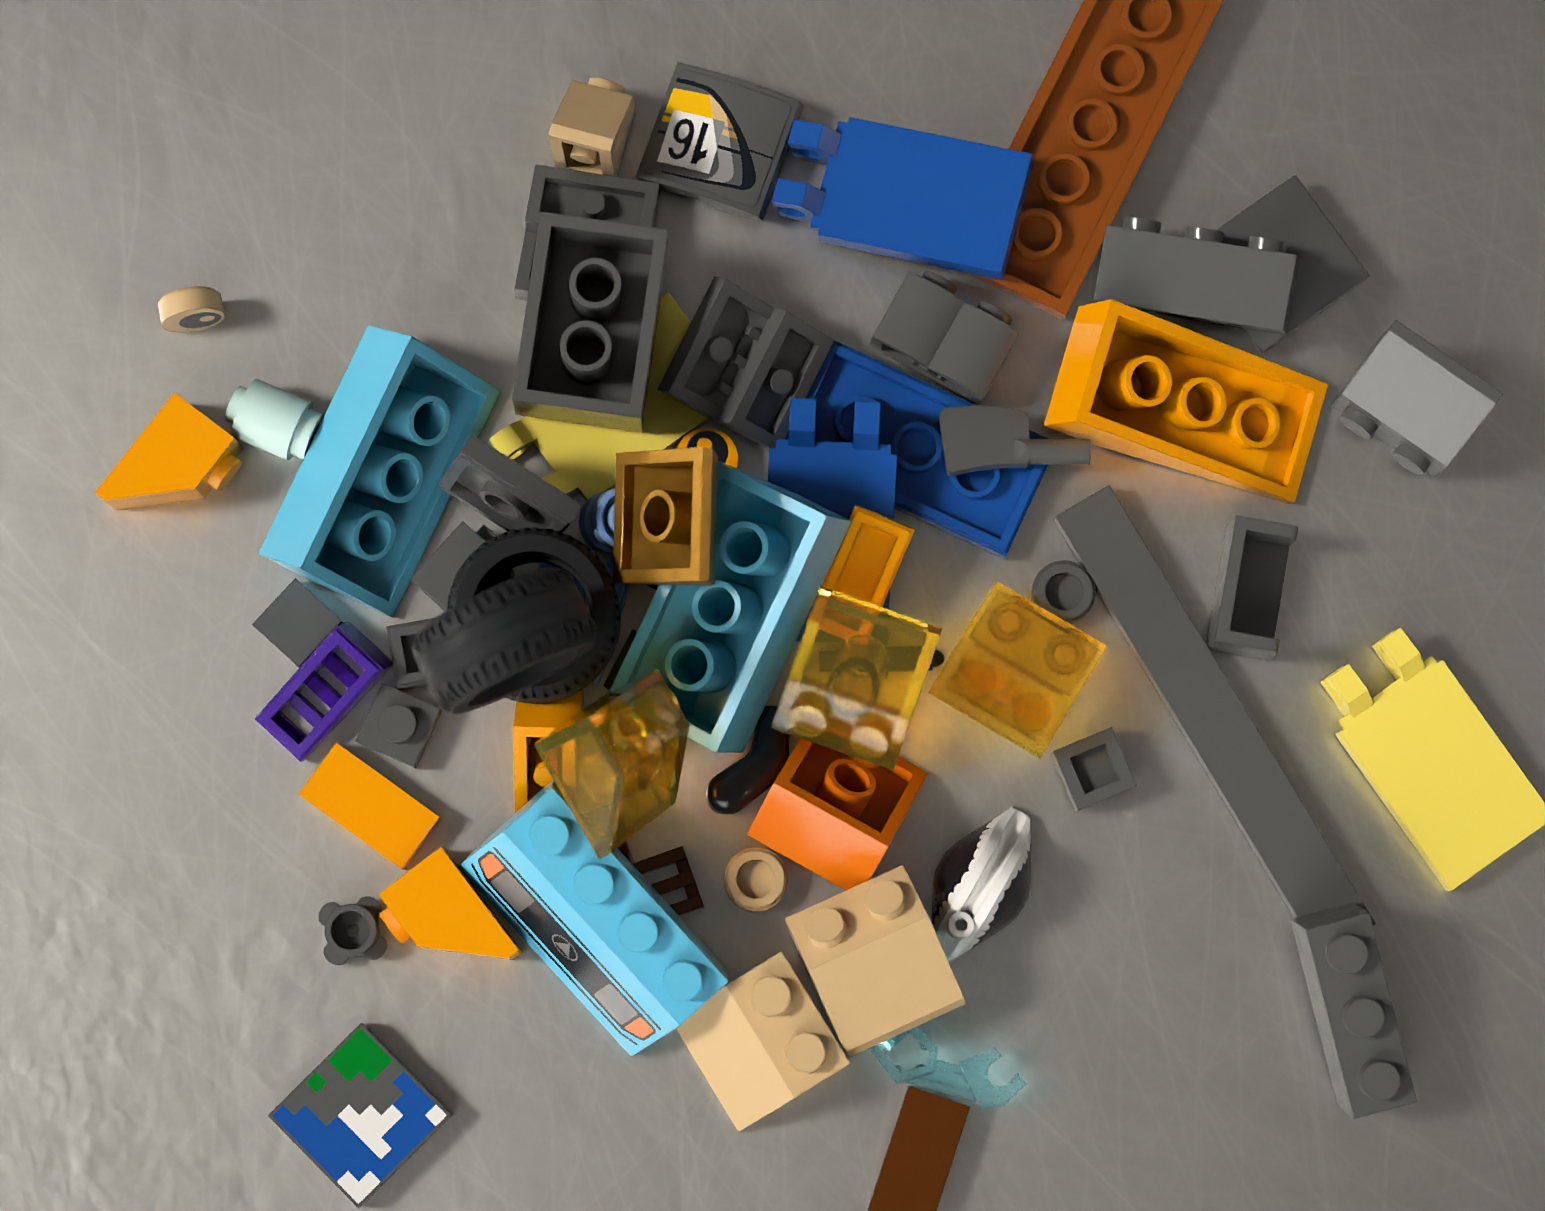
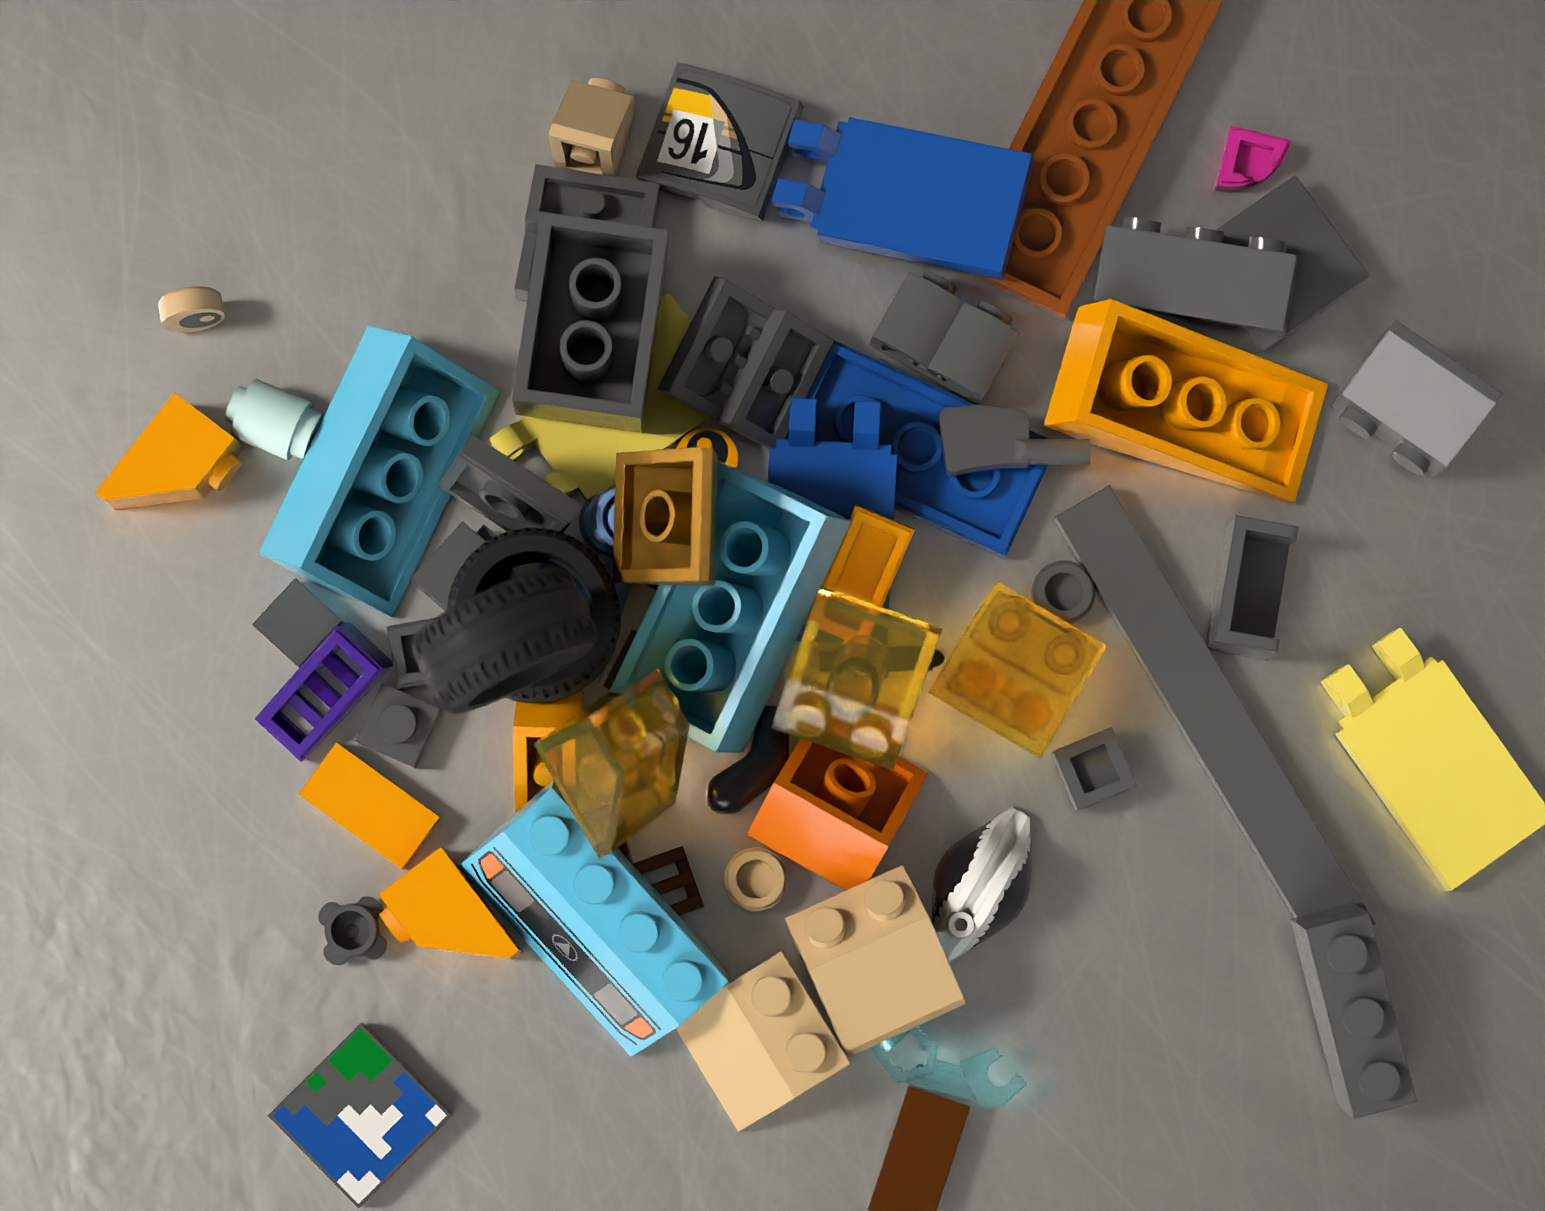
(1249, 159): none -> dark pink tile

